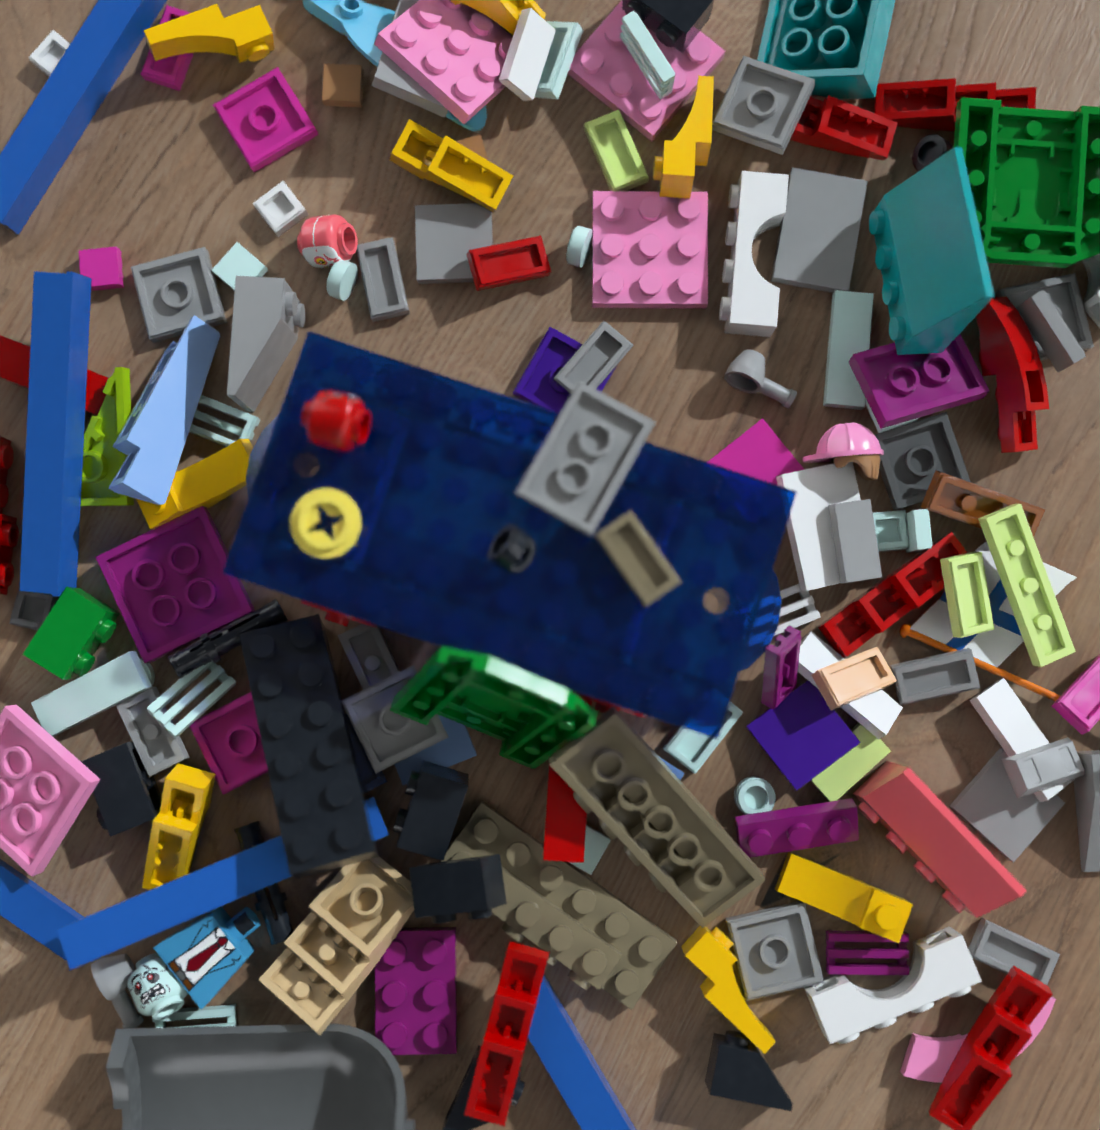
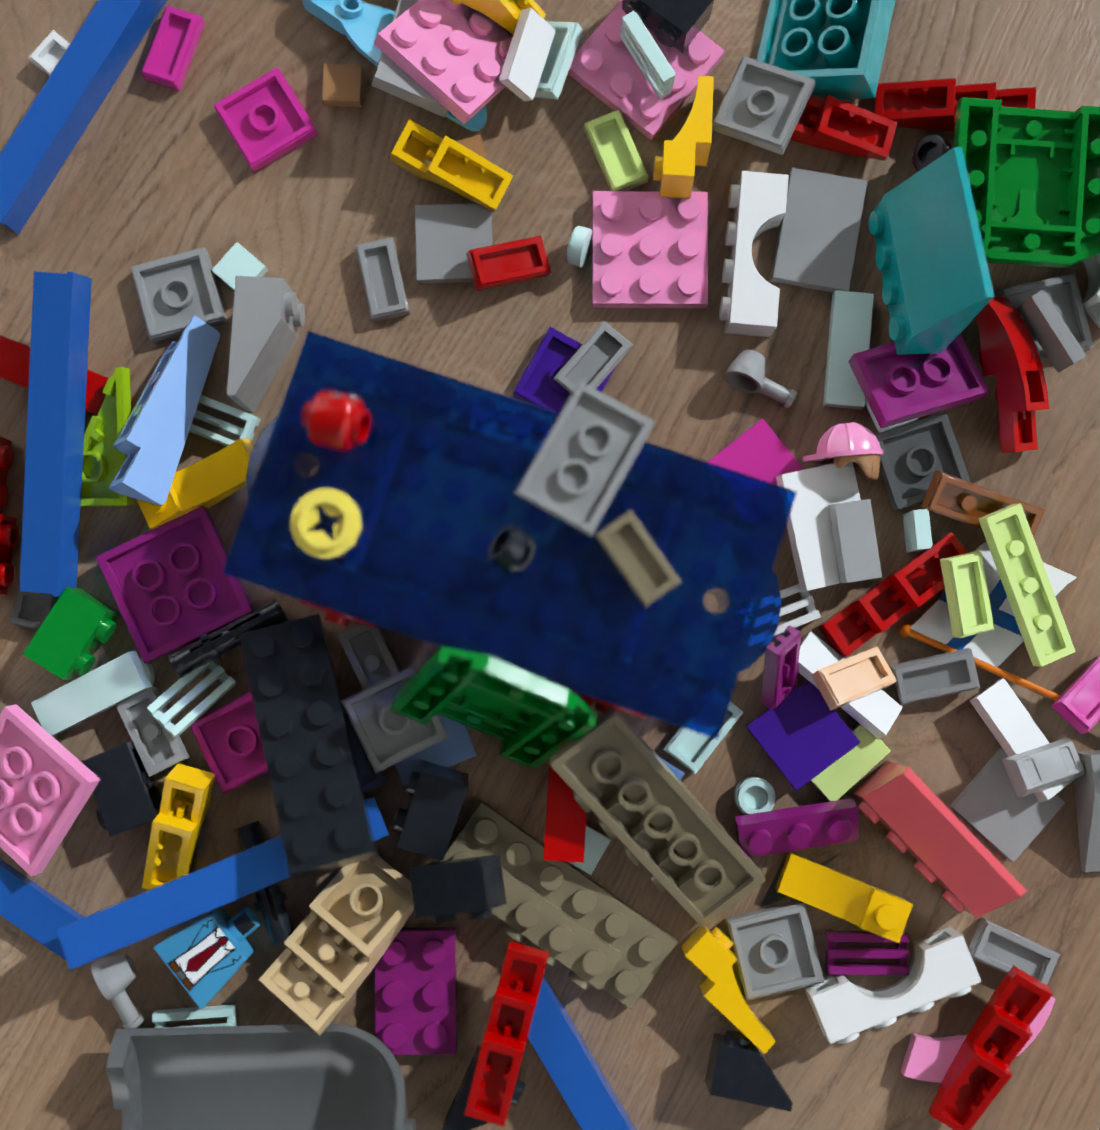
(103, 266): dark pink tile -> none
(155, 988): light aqua head -> none
(206, 30): yellow slope -> none
(280, 208): white tile -> none
(327, 240): coral head -> none
(342, 280): light aqua tile -> none
(891, 530): light aqua tile -> none

